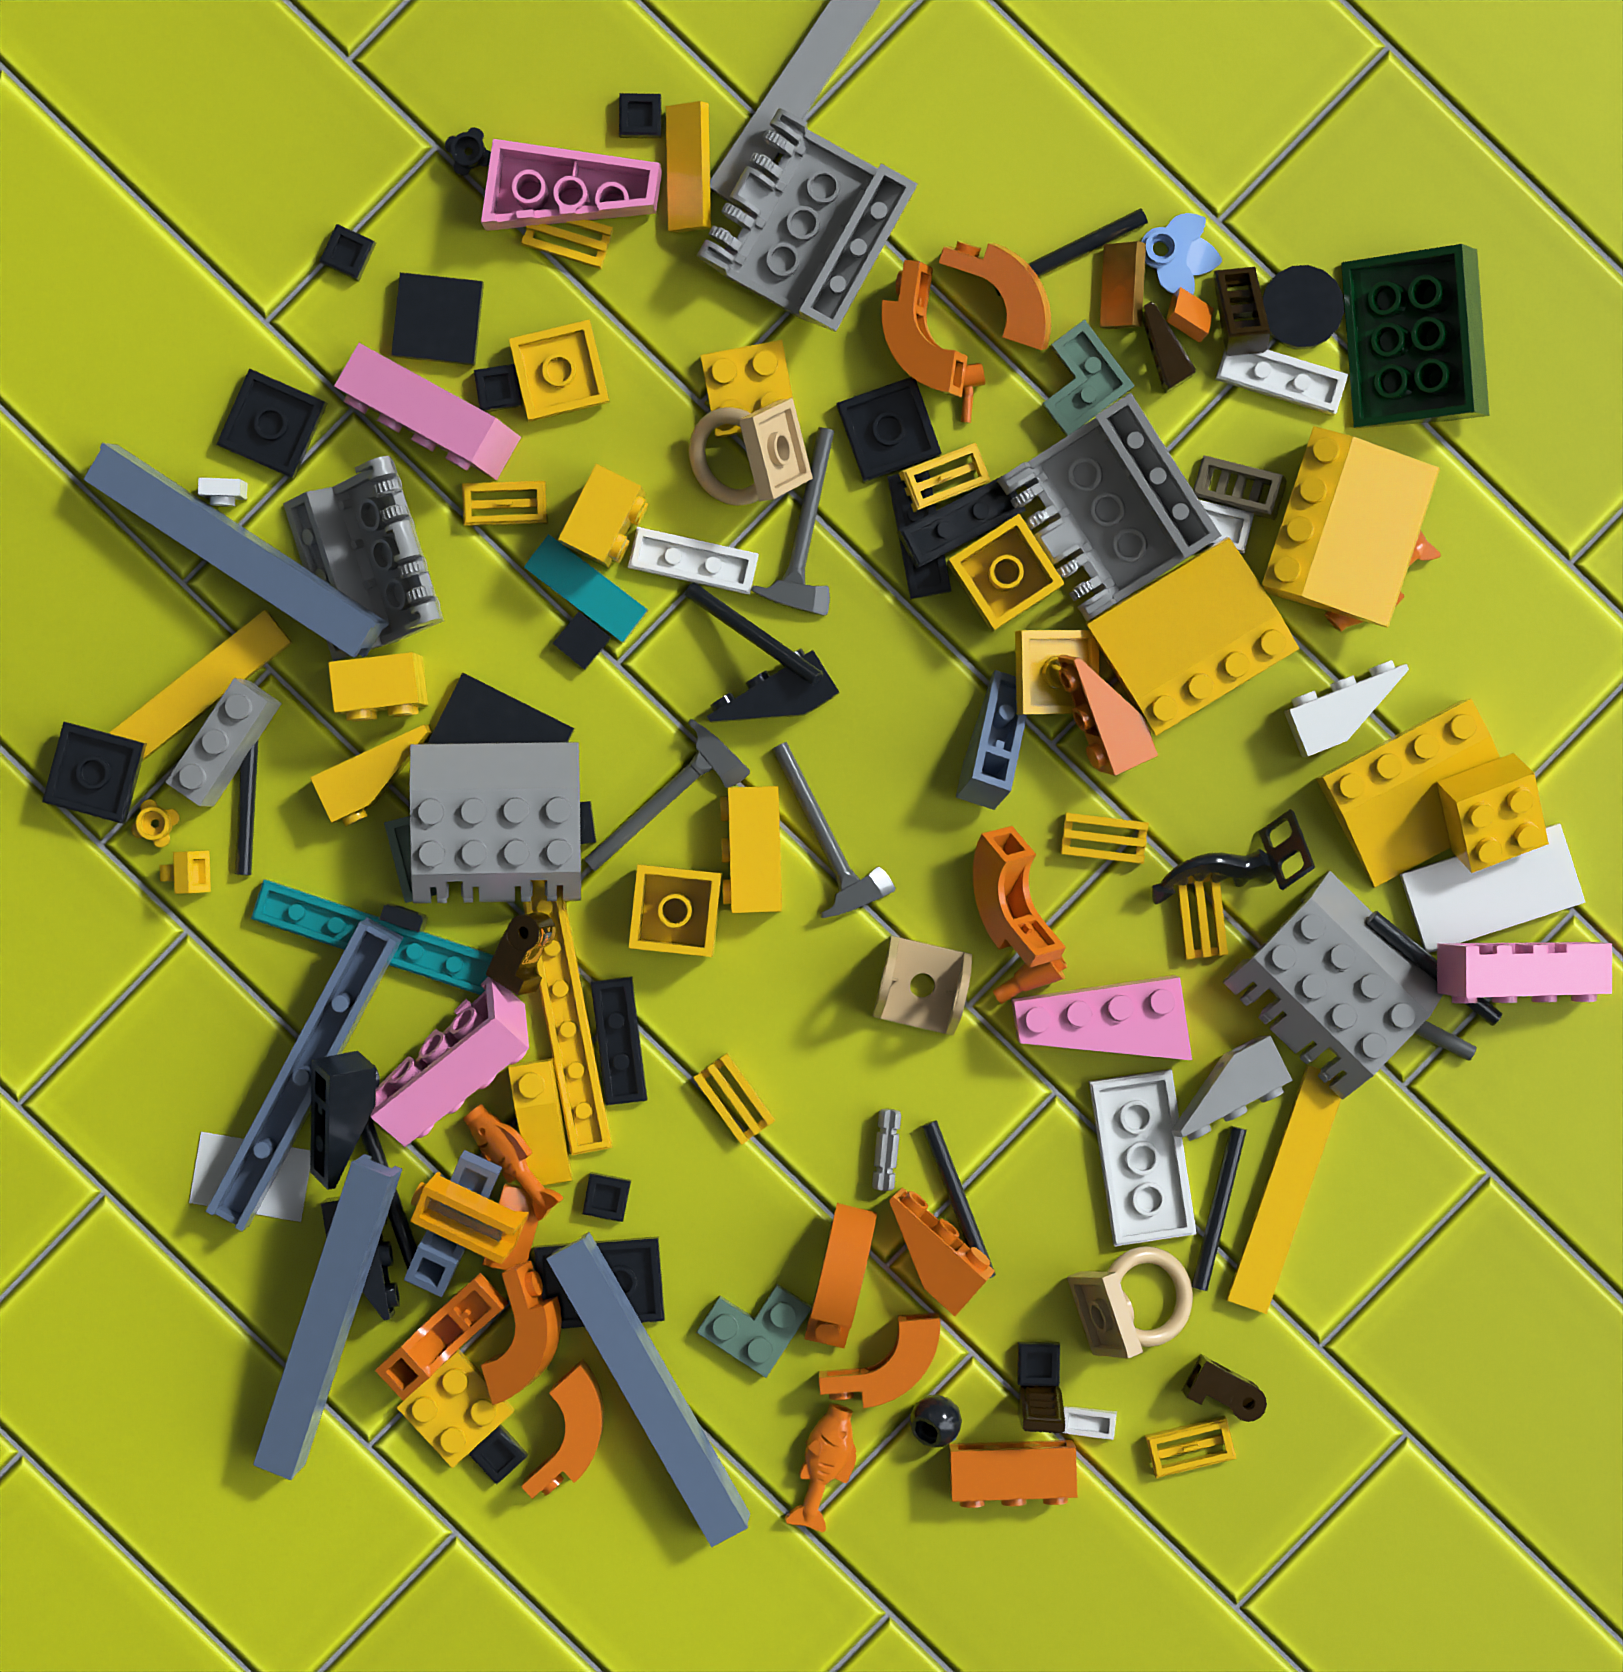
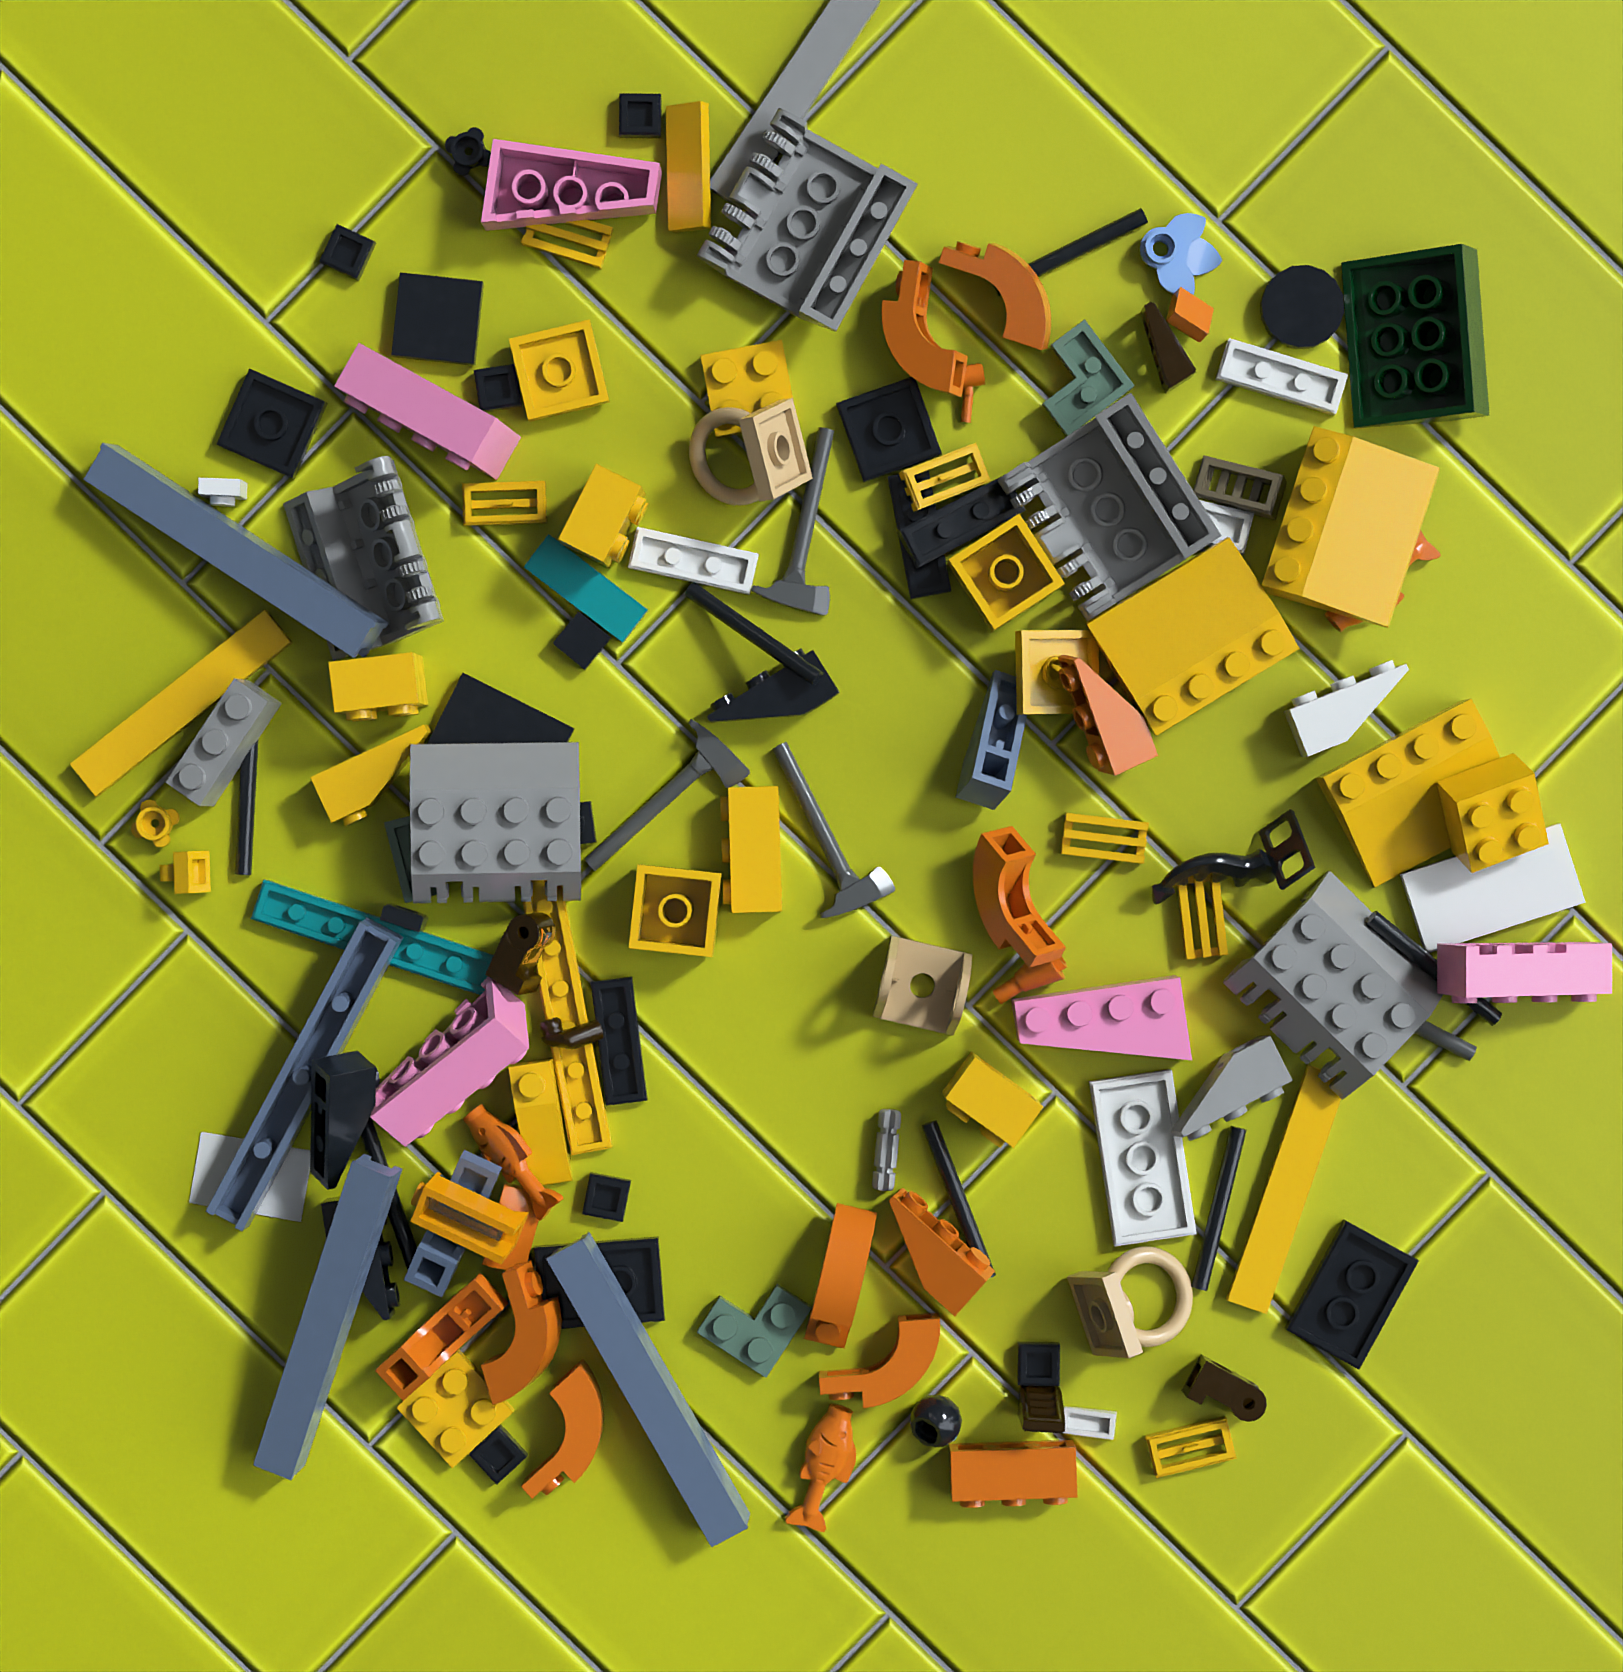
(94, 772): black tile -> none
(570, 1038): none -> dark brown arm
(754, 1127): yellow tile -> none
(991, 1100): none -> yellow brick
(1122, 285): pearl gold tile -> none
(1245, 335): dark brown slope -> none
(1351, 1294): none -> black tile

